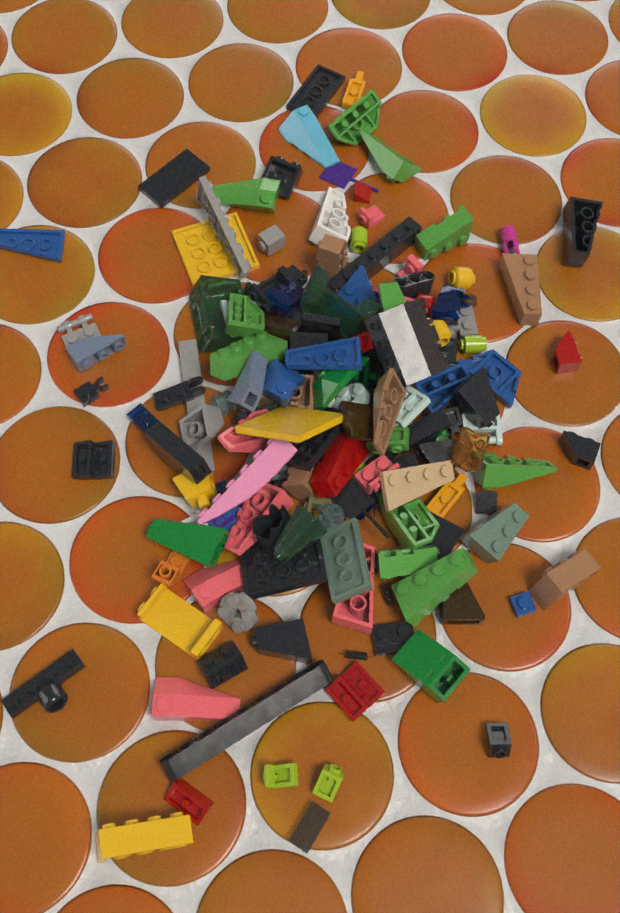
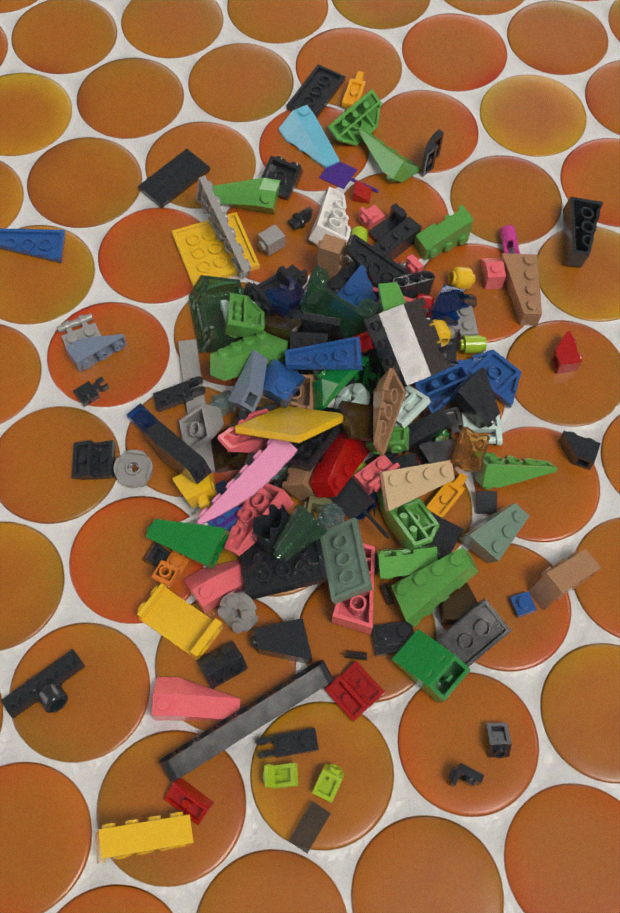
(138, 478): none -> light grey plate
(155, 554): none -> black slope
(225, 460): none -> dark brown slope
(290, 743): none -> black hinge
(300, 219): none -> black piece
(378, 266): none -> black wing
(396, 216): none -> black bracket
(431, 152): none -> black slope
(469, 775): none -> black bracket
(474, 633): none -> black tile
(493, 273): none -> coral slope

